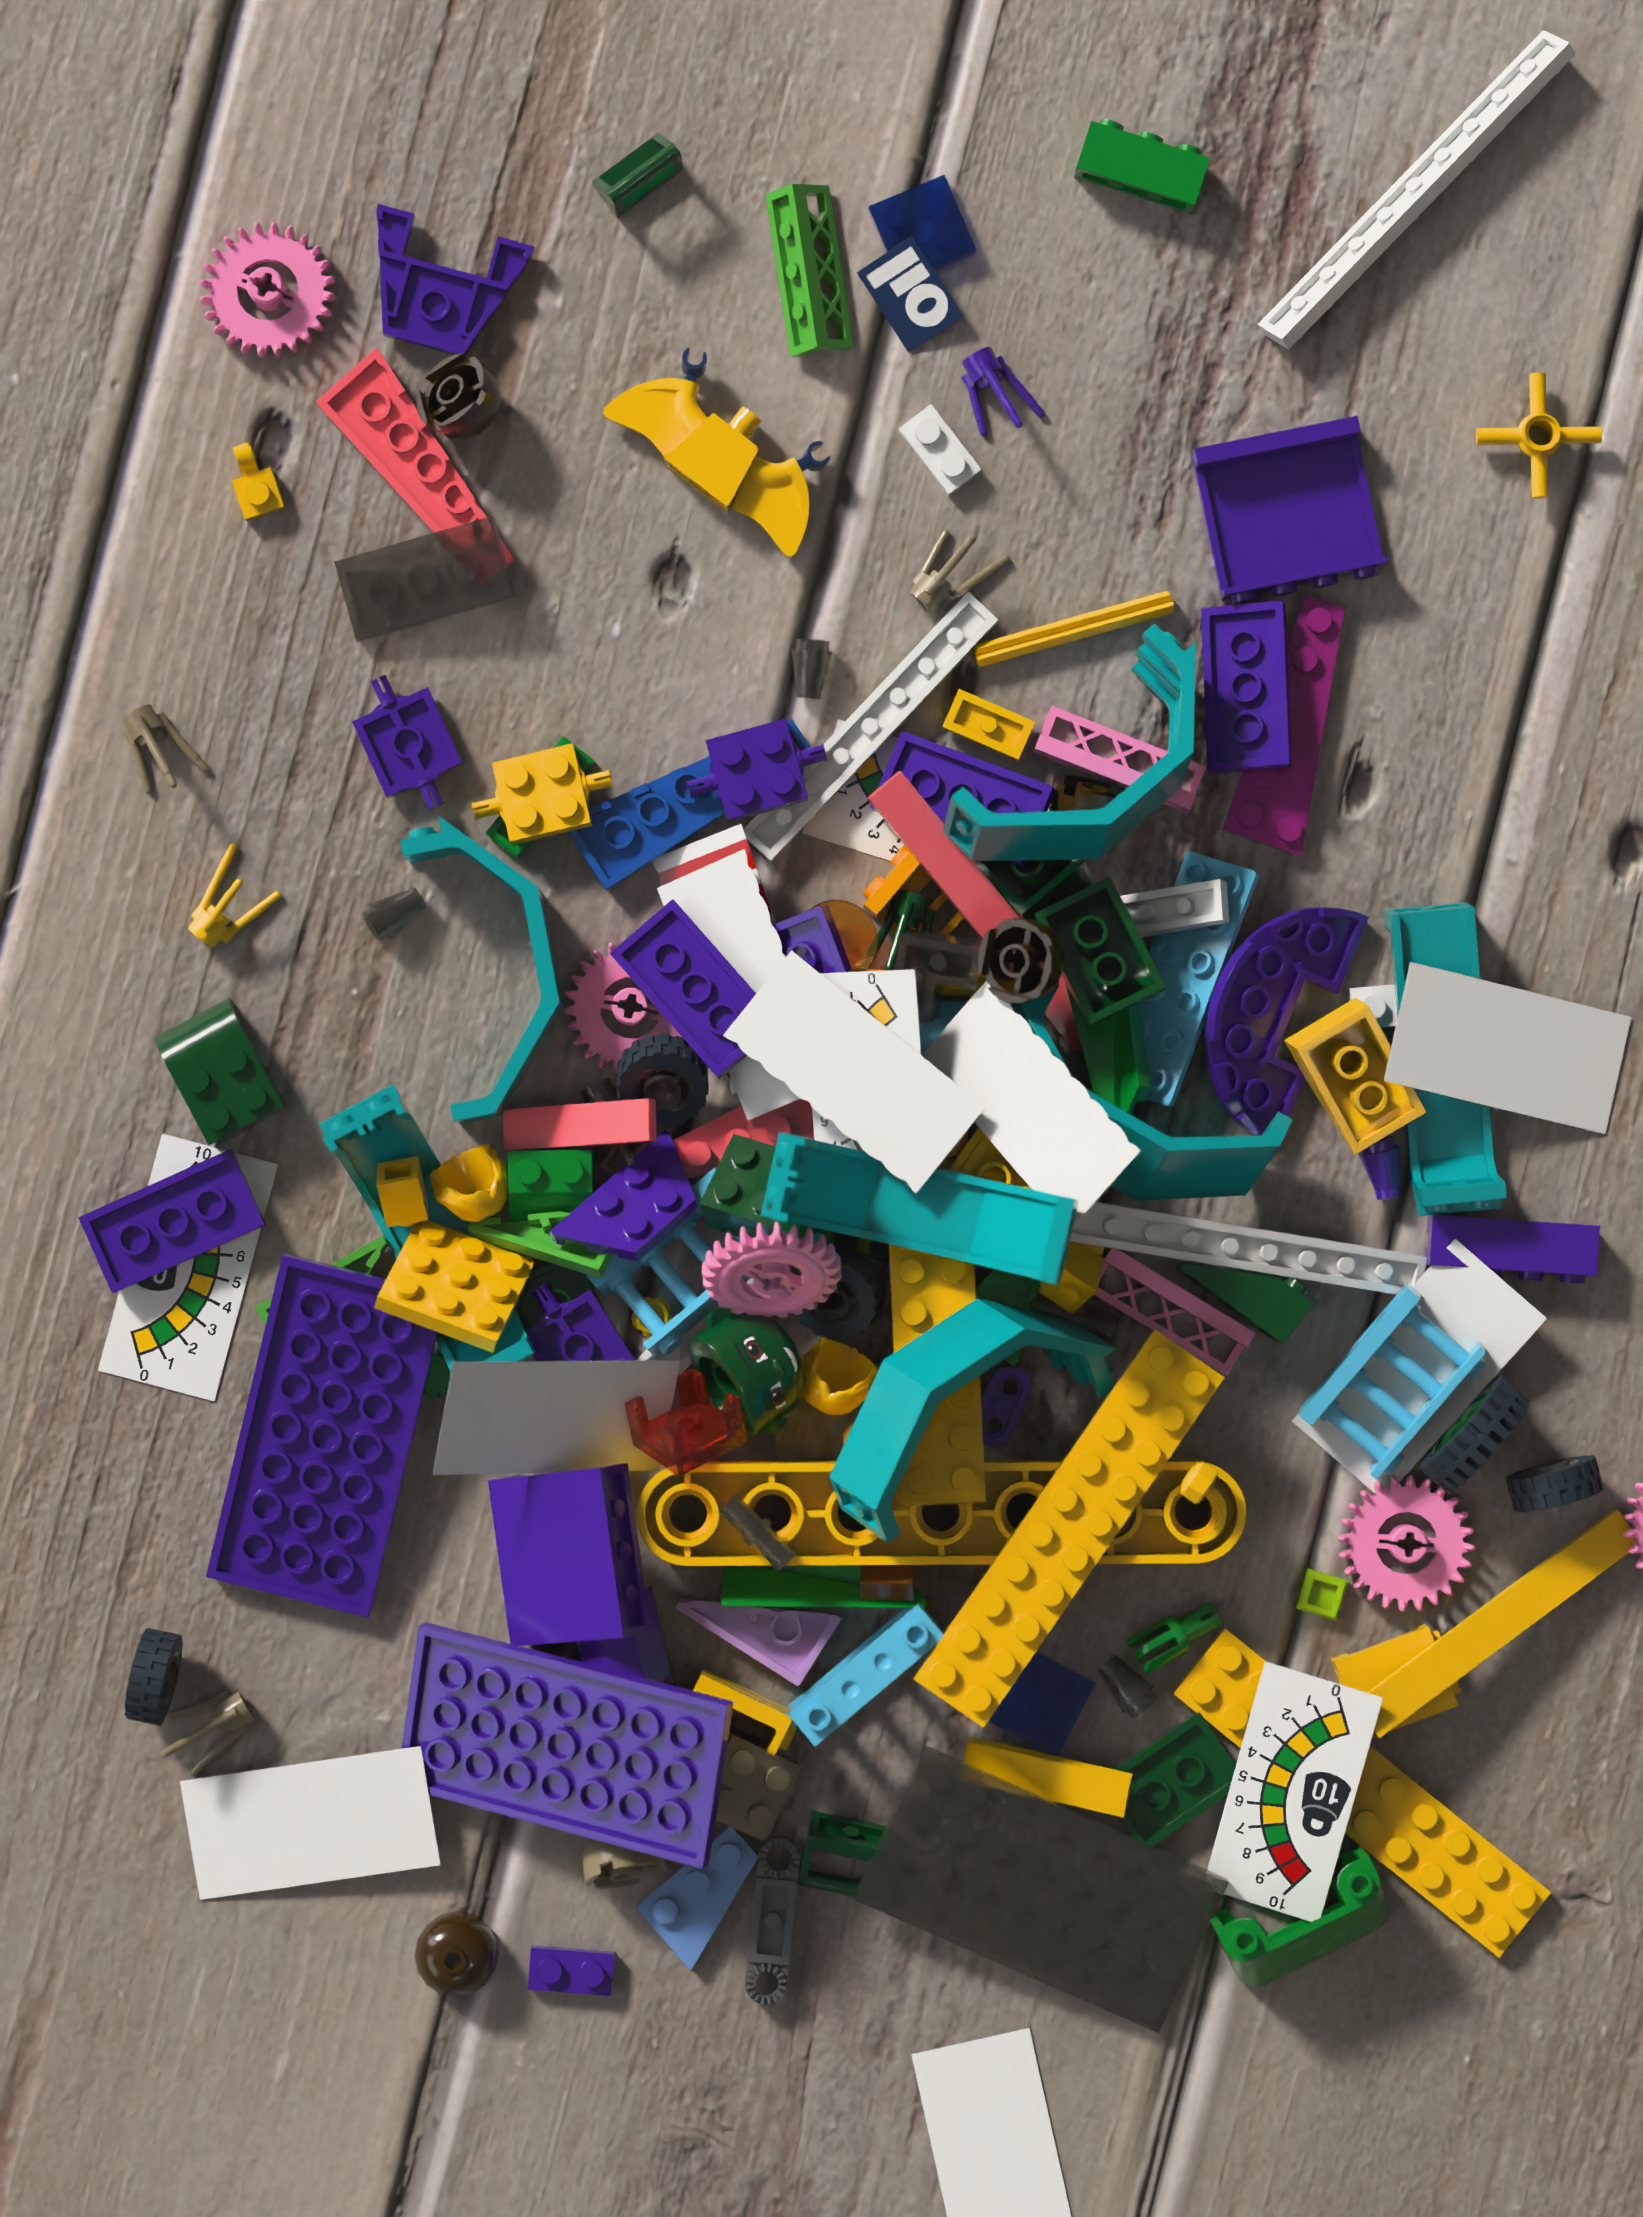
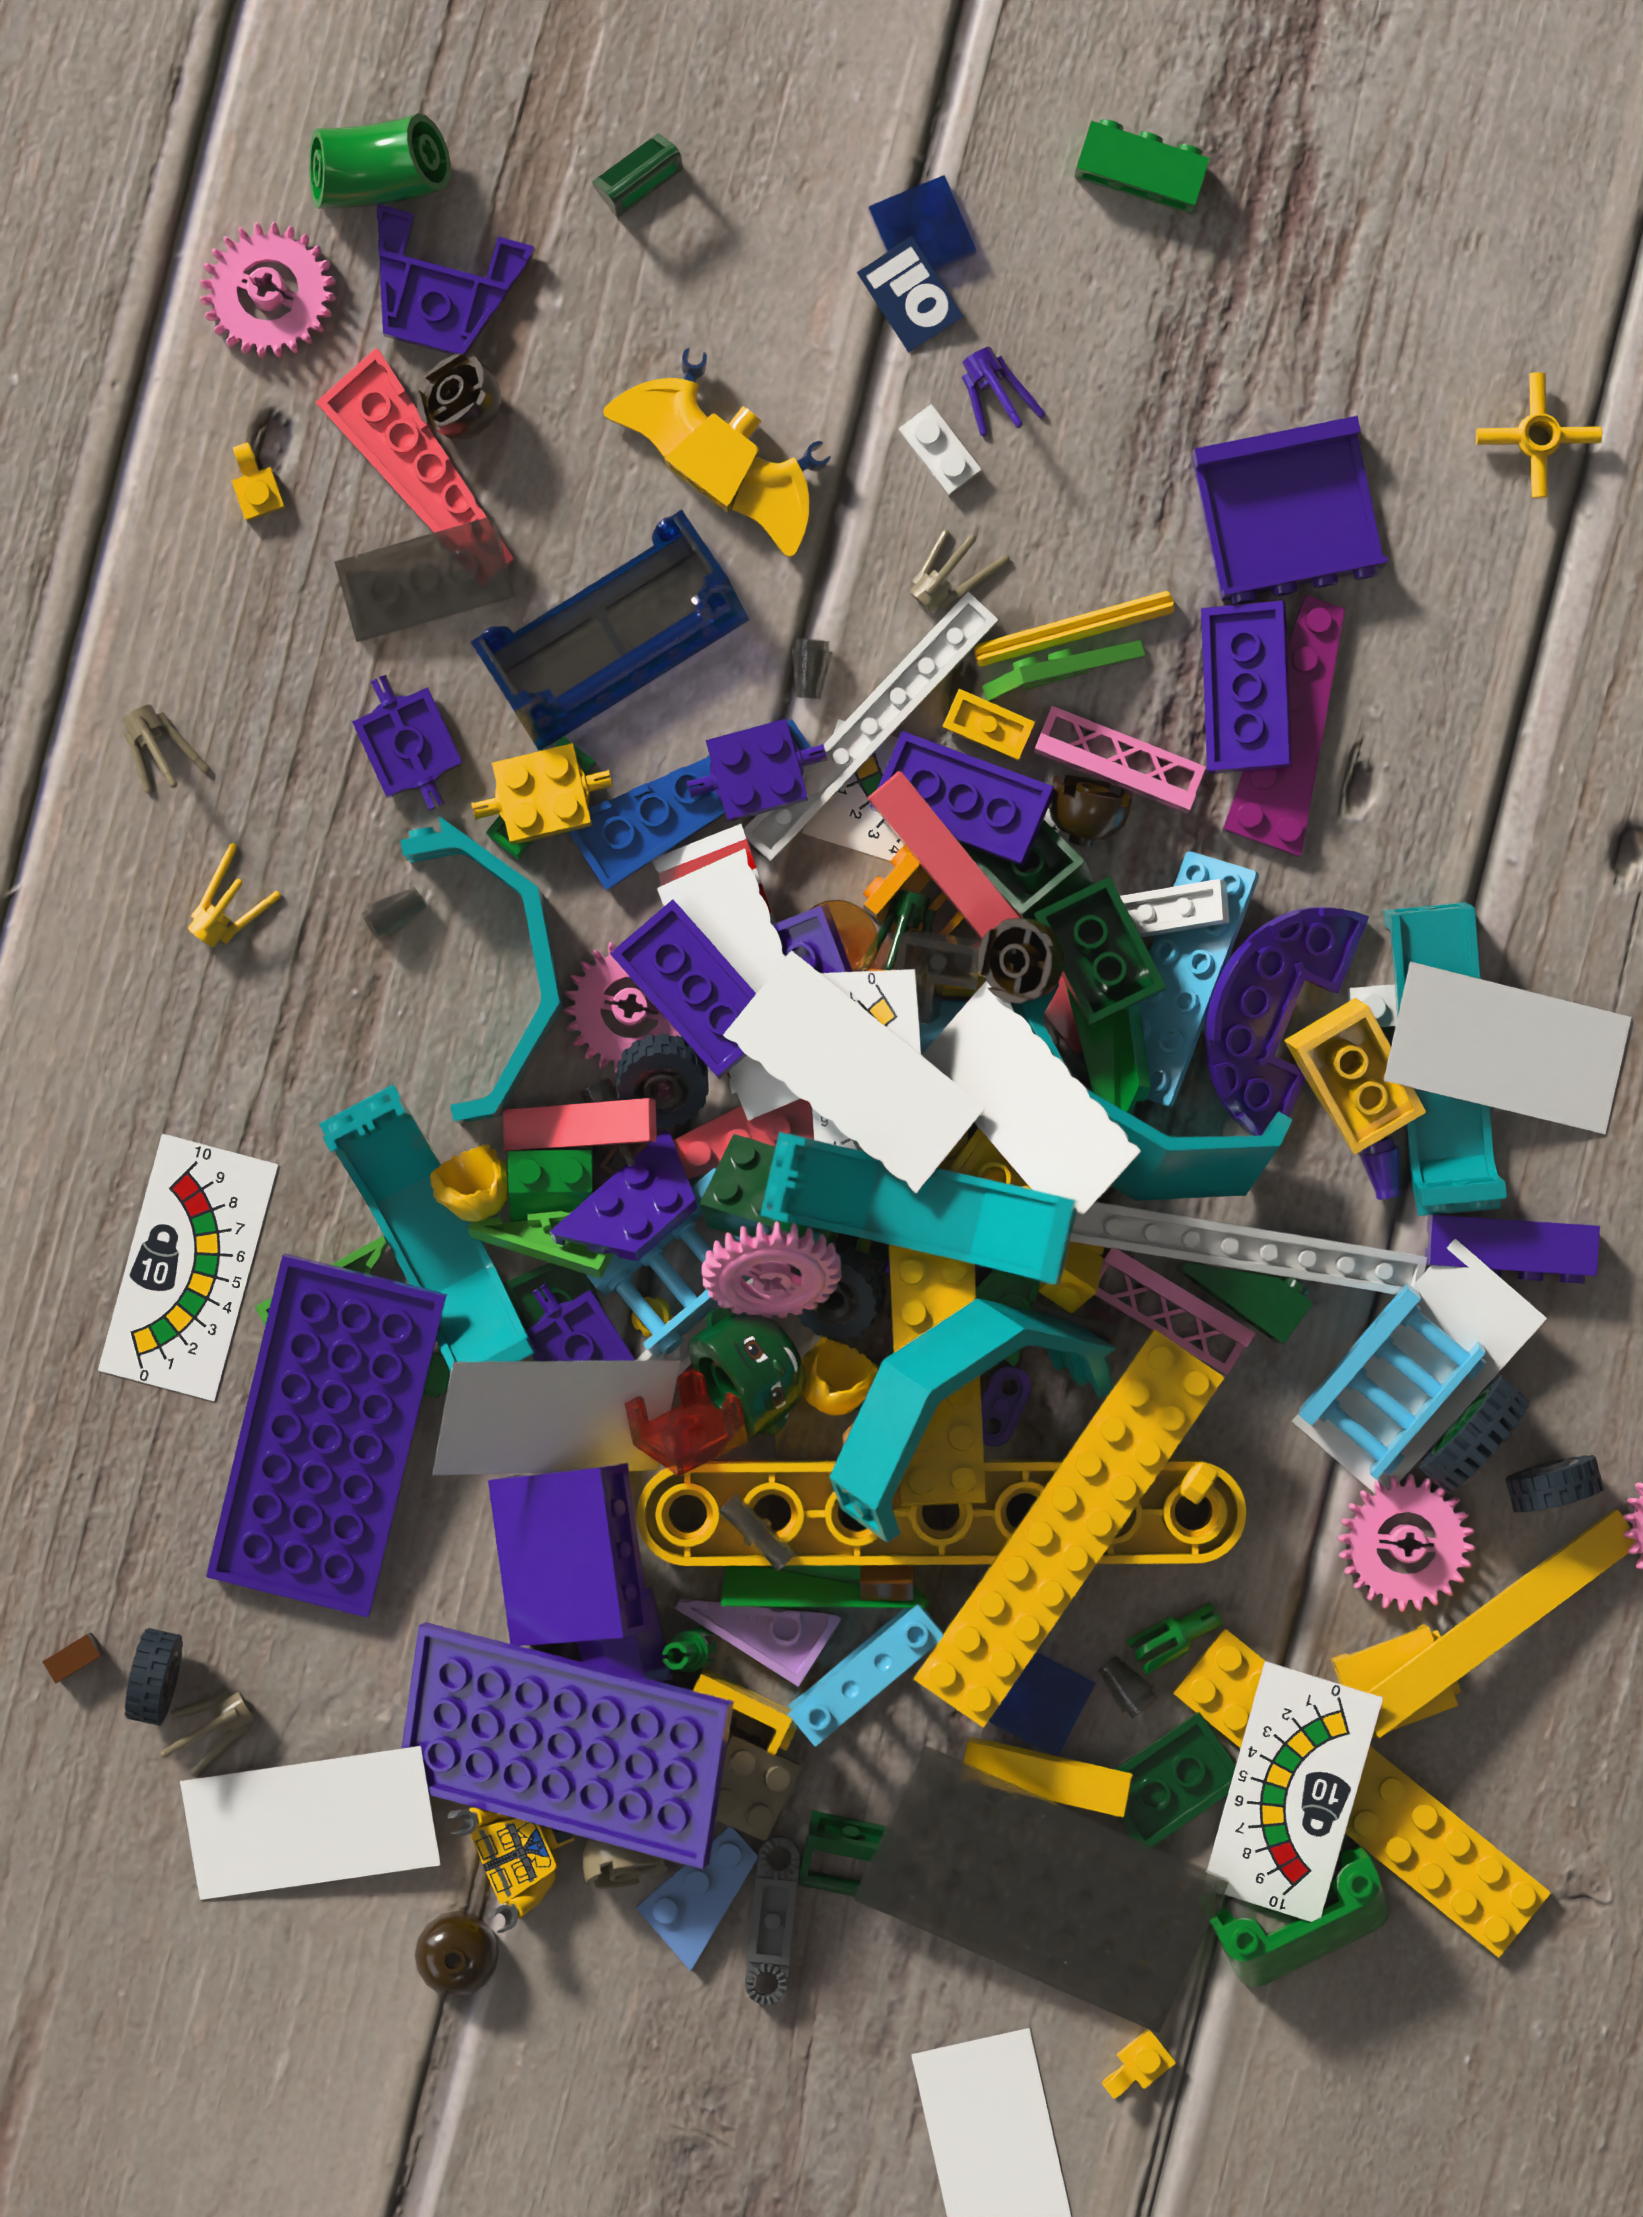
(73, 1657): none -> reddish brown piece
(172, 1221): dark purple plate -> none
(220, 1073): dark green brick -> none
(377, 163): none -> green brick
(402, 1192): yellow brick -> none
(455, 1284): yellow plate -> none
(515, 1857): none -> torso
(571, 1970): dark purple plate -> none
(613, 634): none -> windscreen
(690, 1650): none -> green arm
(802, 268): bright green fence -> none
(1060, 666): none -> bright green wing
(1093, 833): teal panel -> none
(1142, 2061): none -> yellow plate
(1321, 1594): lime tile -> none
(1416, 189): white plate -> none

